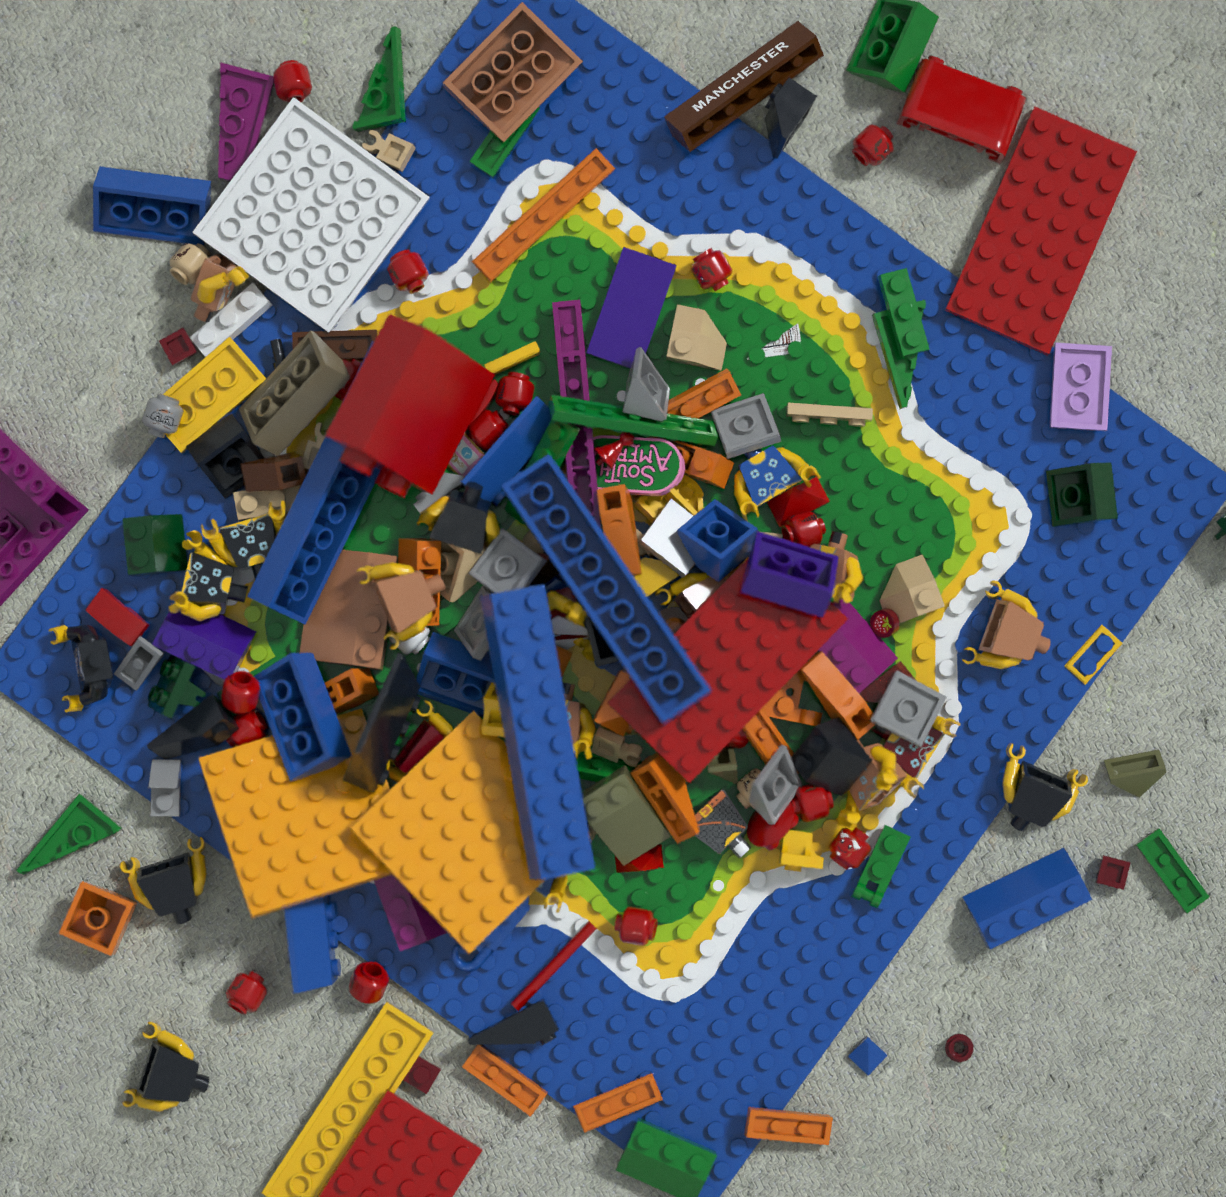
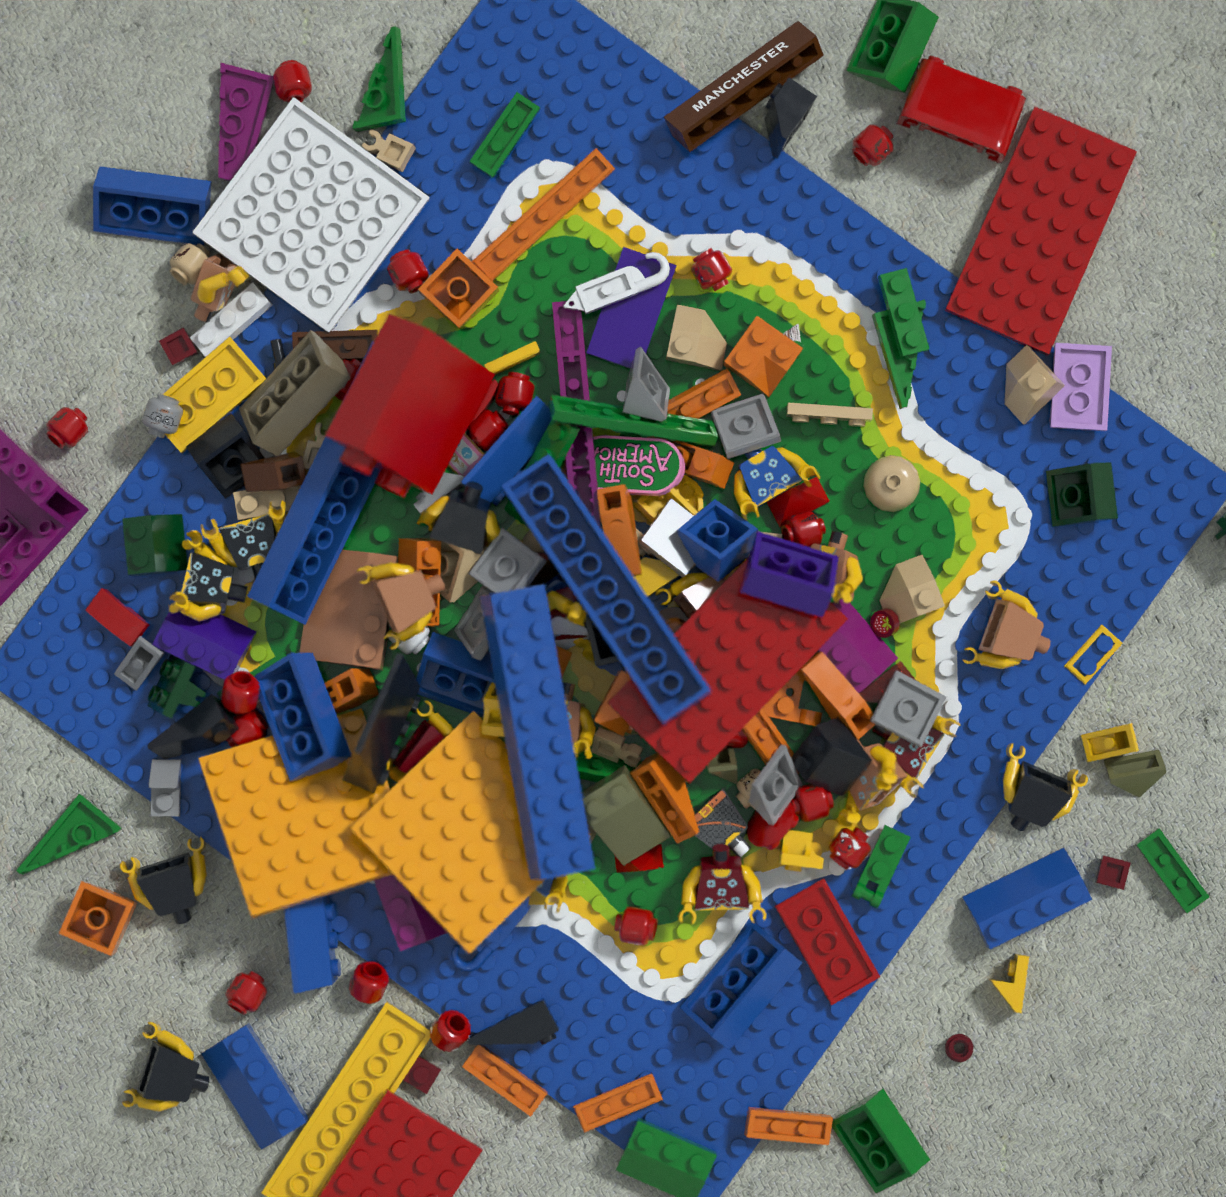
(67, 427): none -> red head
(91, 664): black torso -> none
(255, 1086): none -> blue slope
(450, 1031): none -> red head
(458, 289): none -> orange slope
(512, 72): nougat slope -> none
(553, 966): red bar -> none
(610, 452): red piece -> none
(616, 286): none -> white plate
(721, 884): none -> torso
(740, 985): none -> blue slope
(762, 356): none -> orange slope
(827, 941): none -> red tile
(867, 1055): blue slope -> none
(880, 1141): none -> green slope
(891, 483): none -> tan cylinder
(1014, 991): none -> yellow slope
(1029, 384): none -> tan slope
(1109, 742): none -> yellow slope

